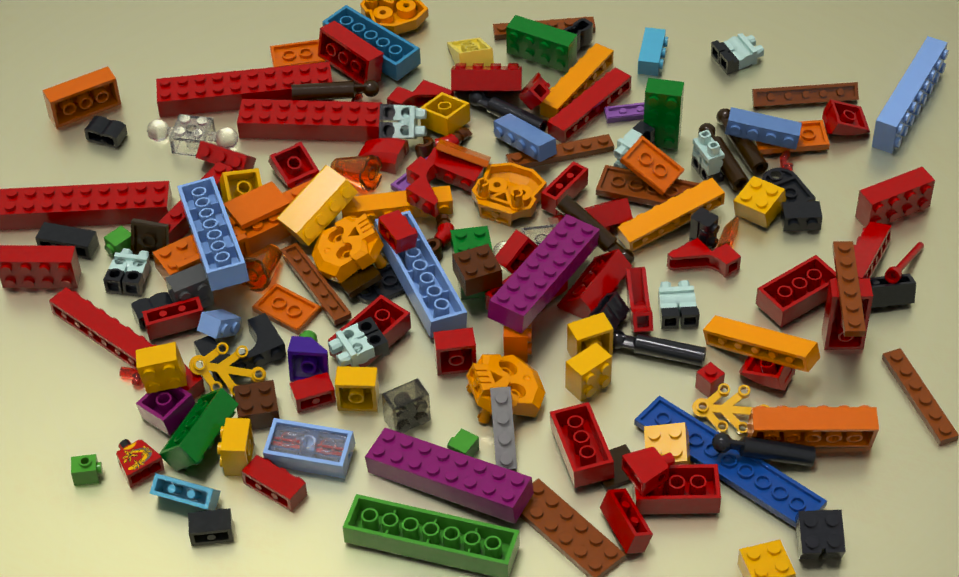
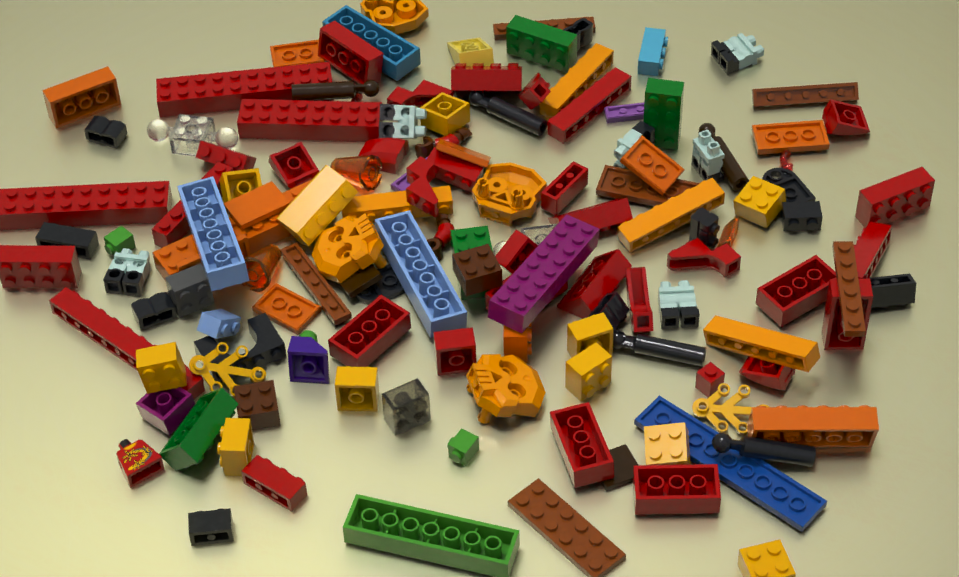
(85, 469): bright green brick -> none
(131, 373): clear red arm -> none
(148, 236): dark brown tile -> none
(172, 318): red brick -> none
(185, 492): medium azure brick -> none
(309, 448): brick -> none
(312, 392): red brick -> none
(359, 343): light aqua hips -> none
(397, 231): red brick -> none
(449, 475): magenta brick -> none
(503, 427): light grey plate -> none
(525, 137): medium blue brick -> none
(566, 151): dark orange plate -> none
(606, 239): dark brown piece -> none
(626, 521): red brick -> none
(647, 468): red torso -> none
(745, 147): dark brown piece -> none
(763, 128): medium blue brick -> none
(820, 531): black piece -> none
(894, 273): red piece -> none
(910, 94): light blue brick -> none
(920, 397): dark orange plate -> none

